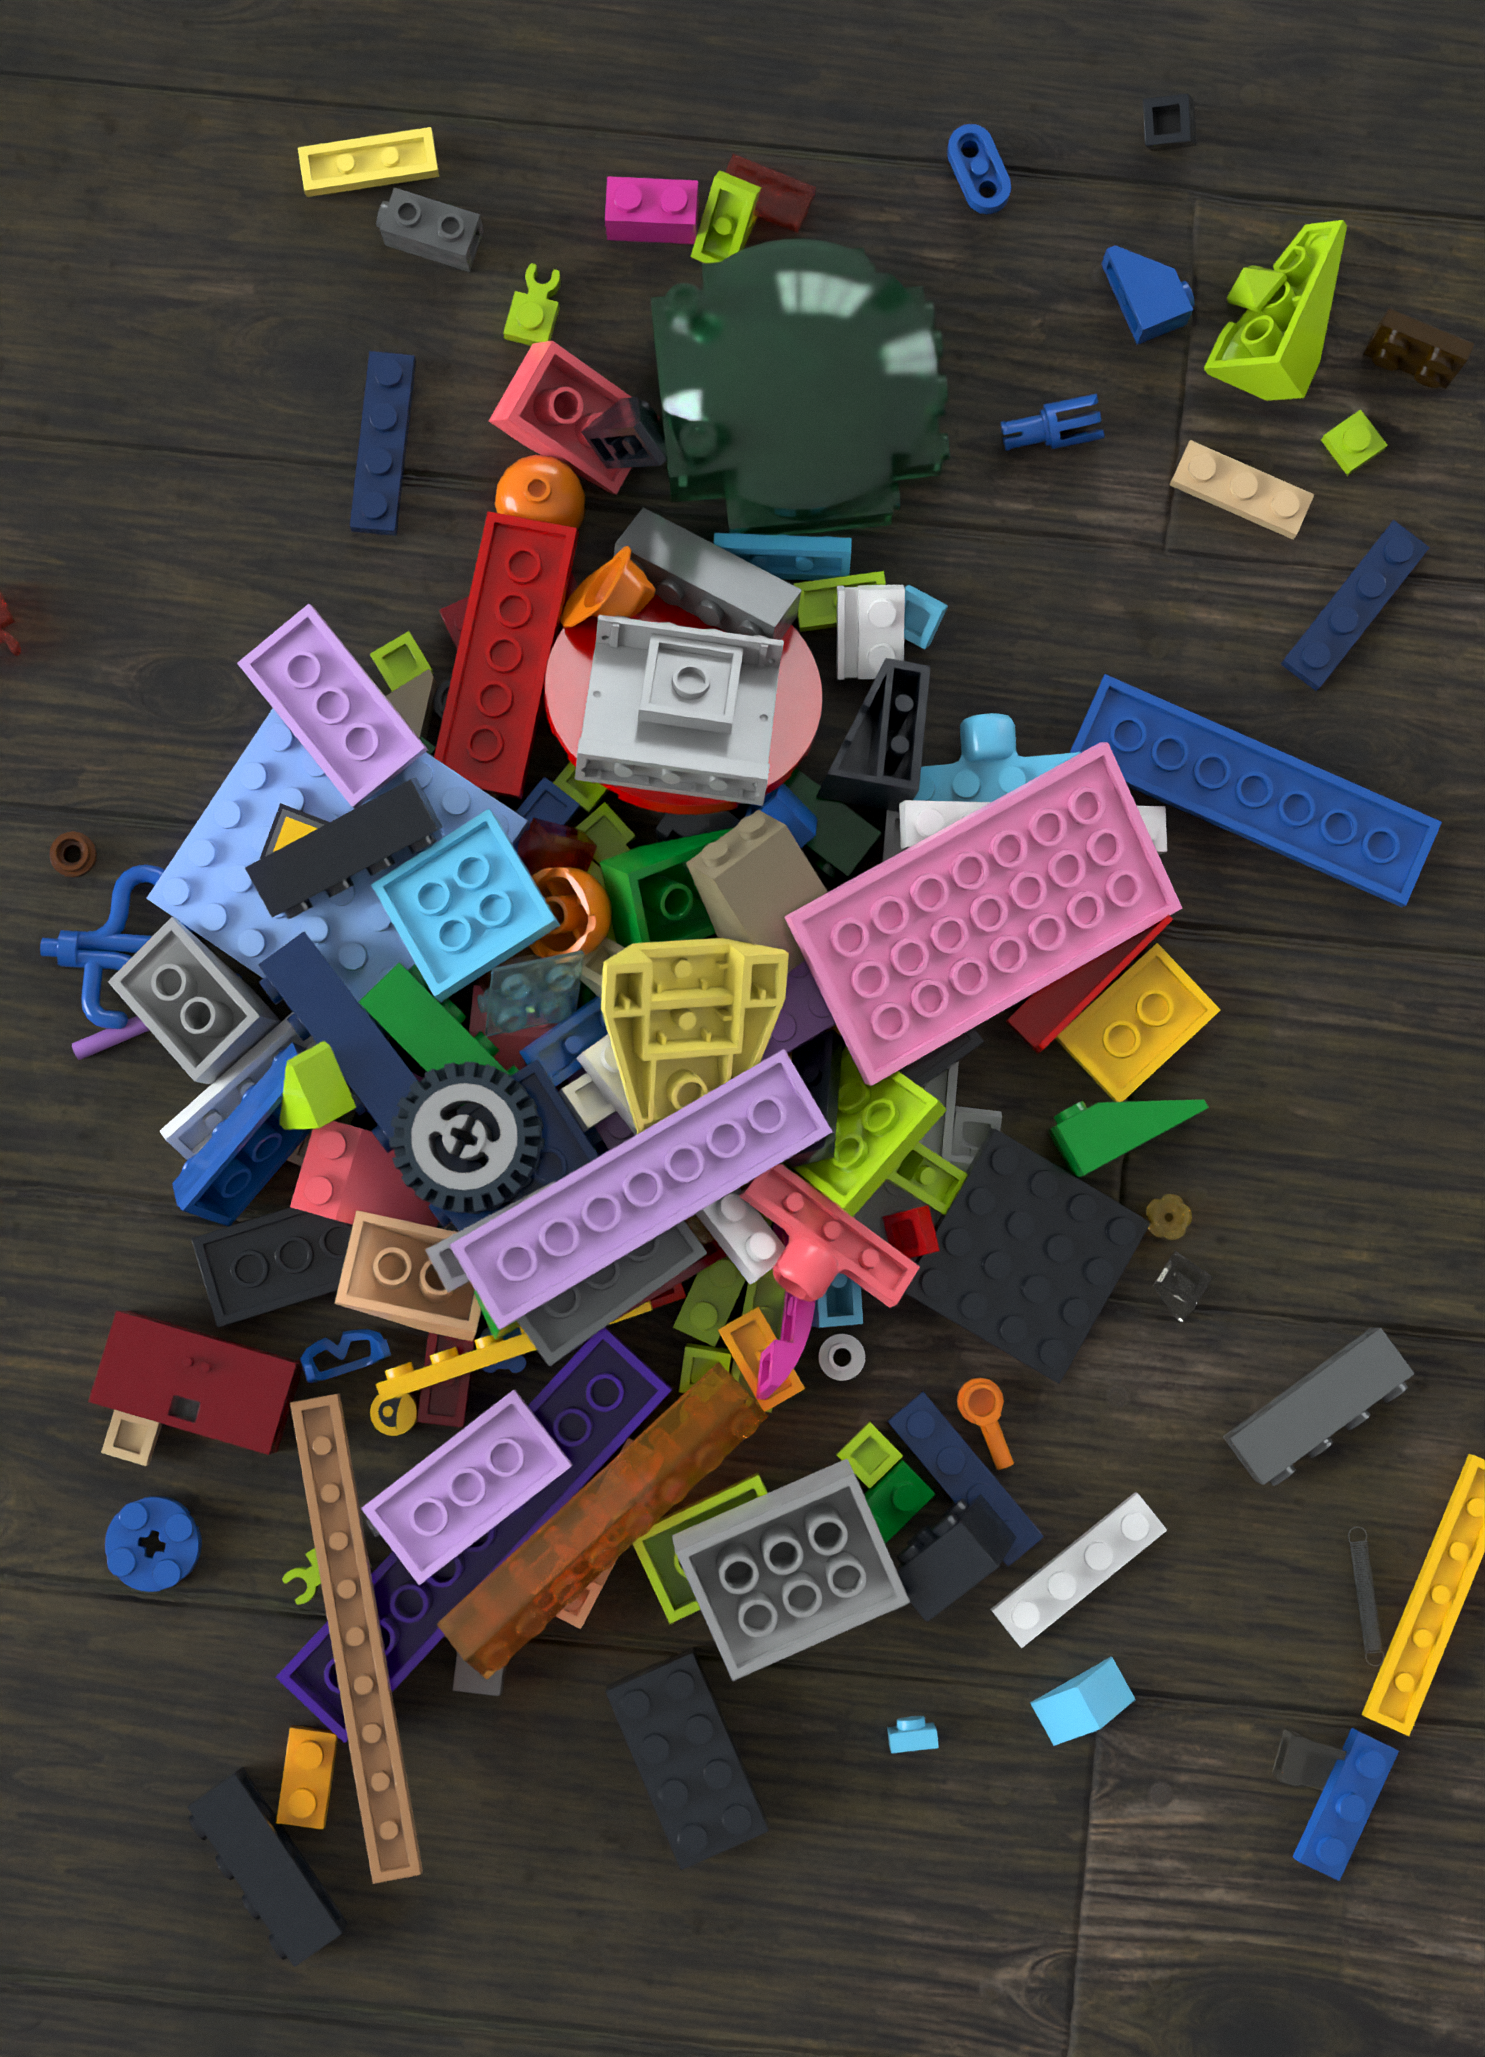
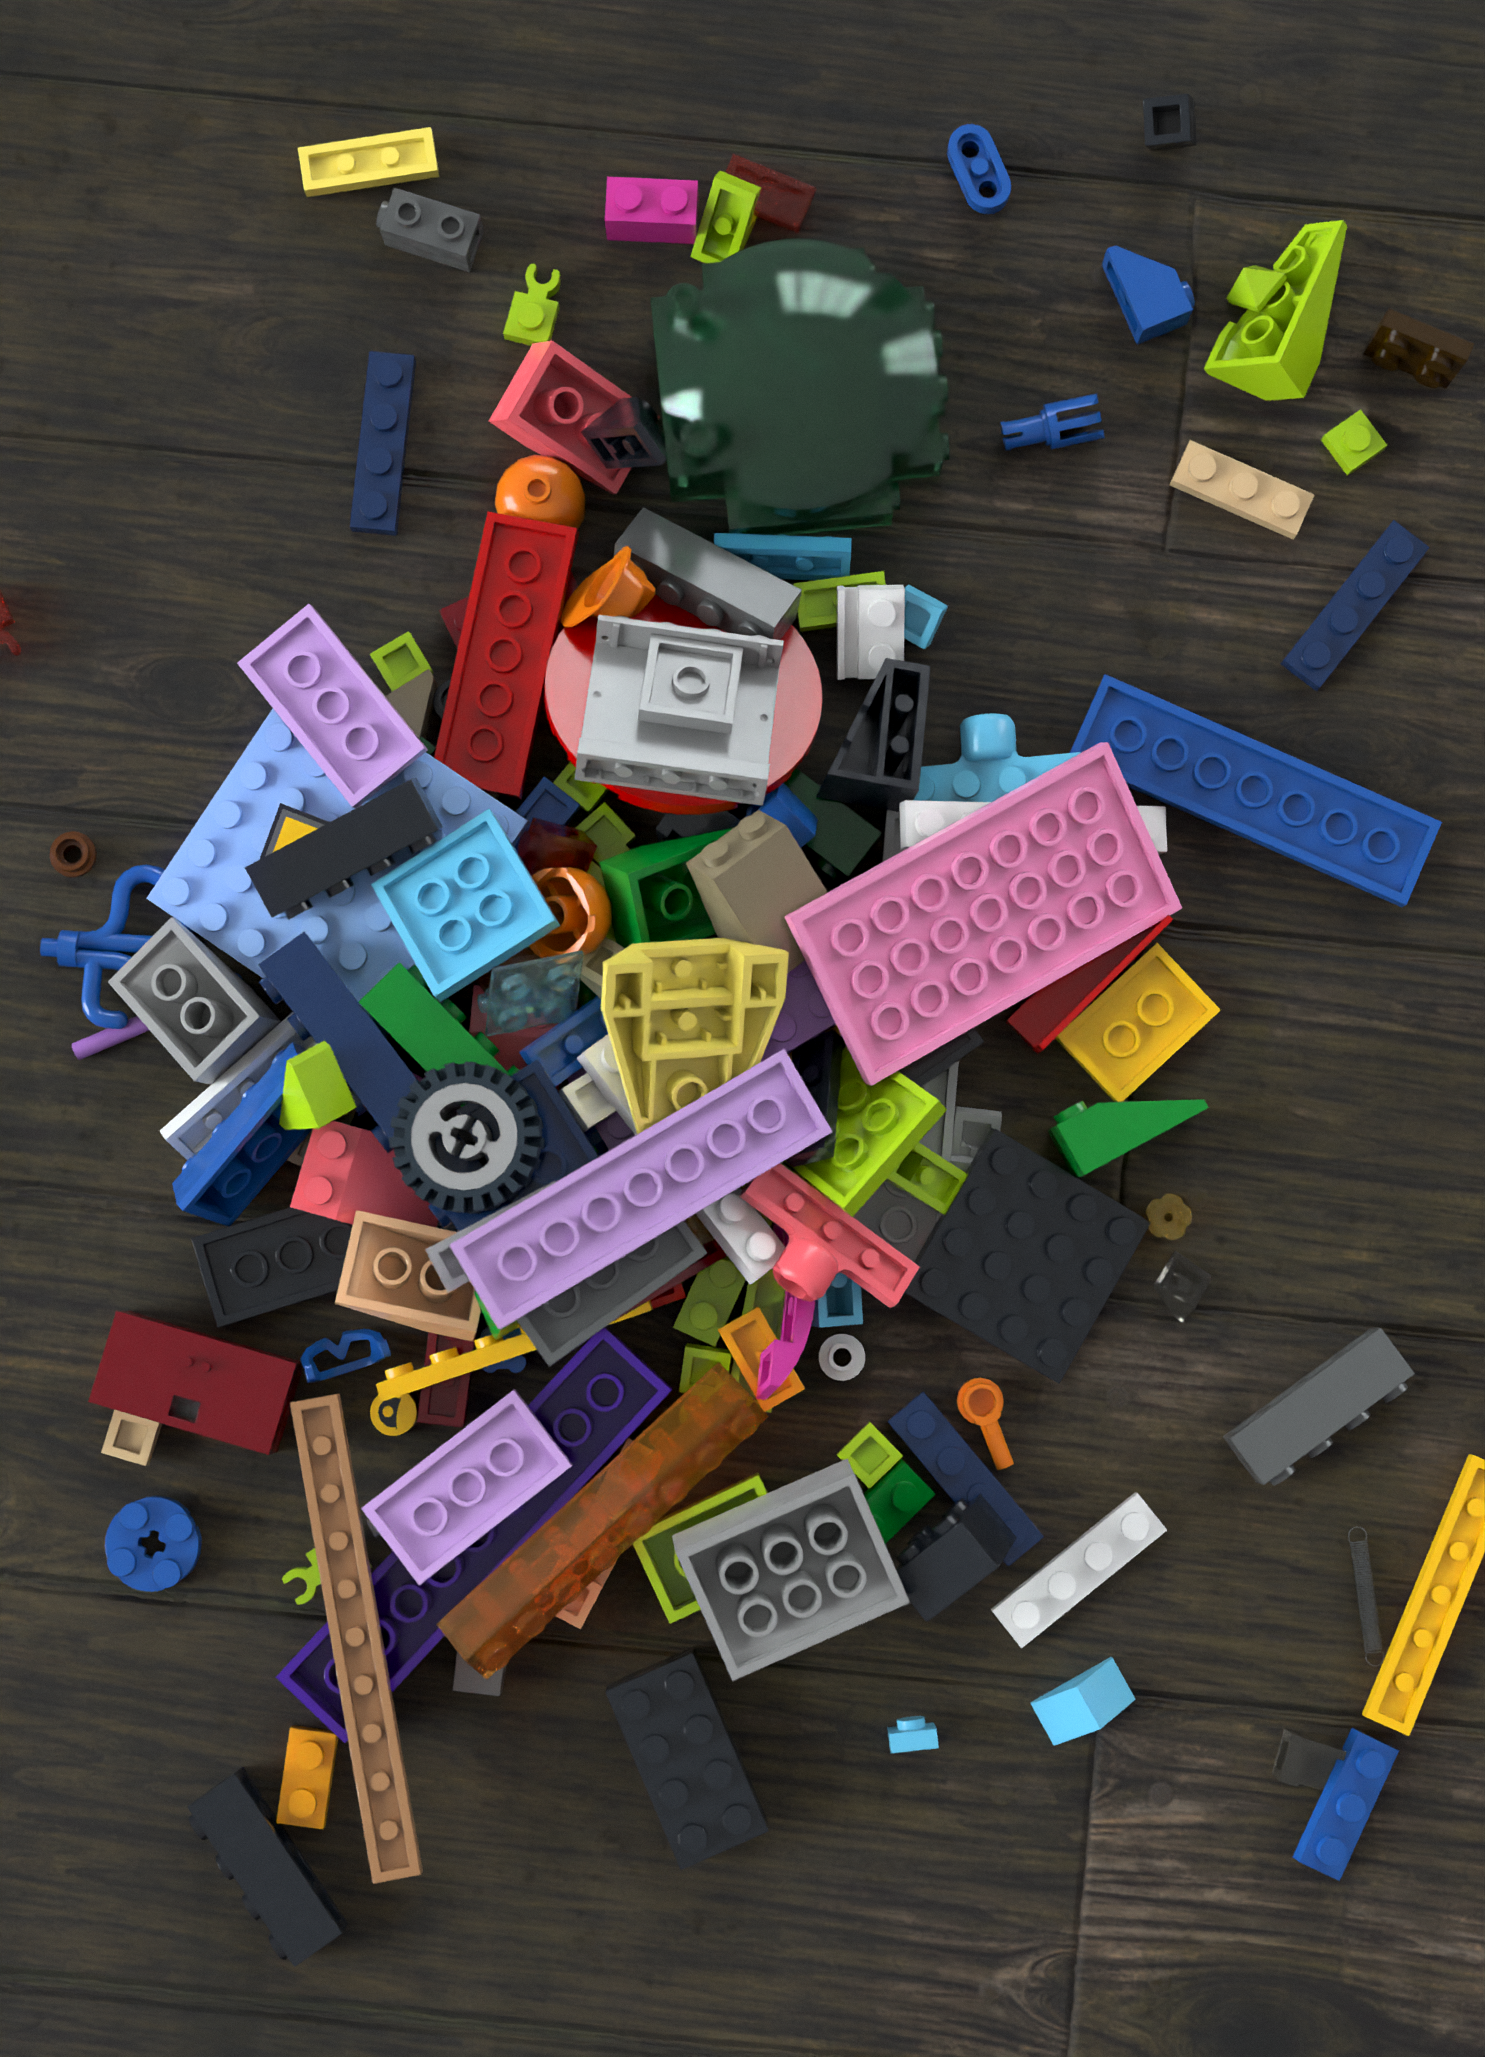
(911, 1232): red plate -> none

